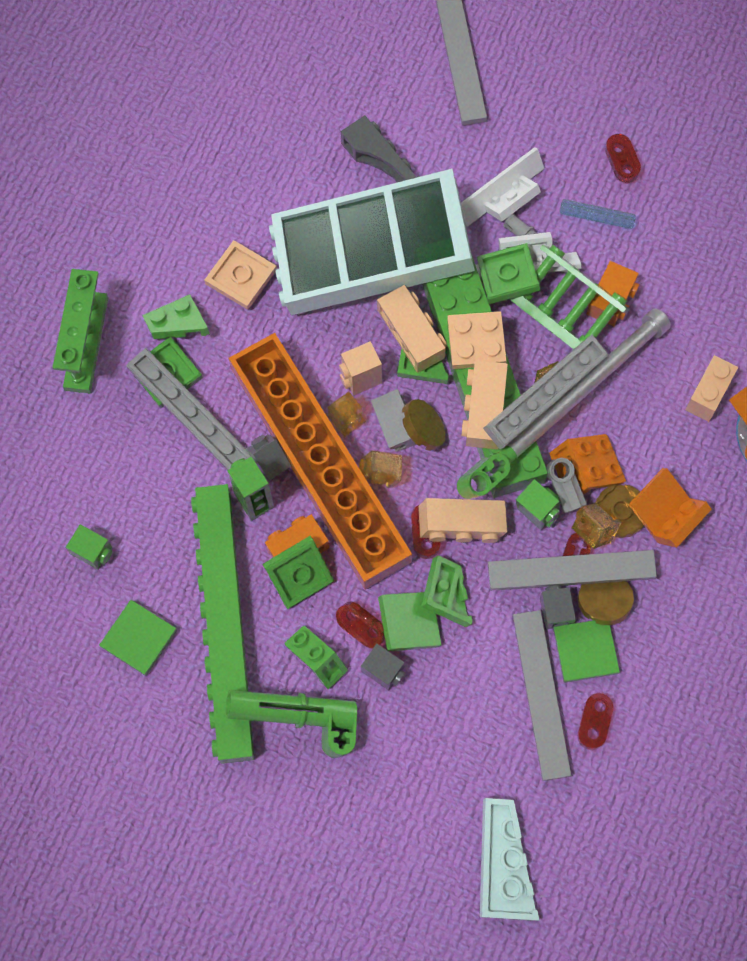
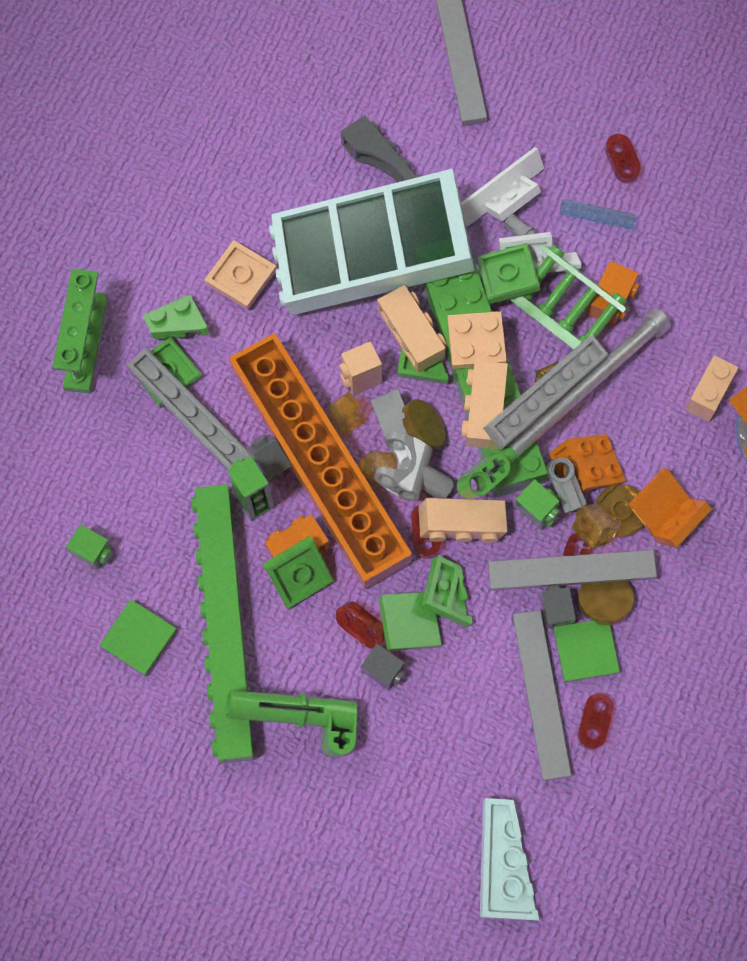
(316, 656): bright green bracket -> none
(412, 470): none -> light grey connector

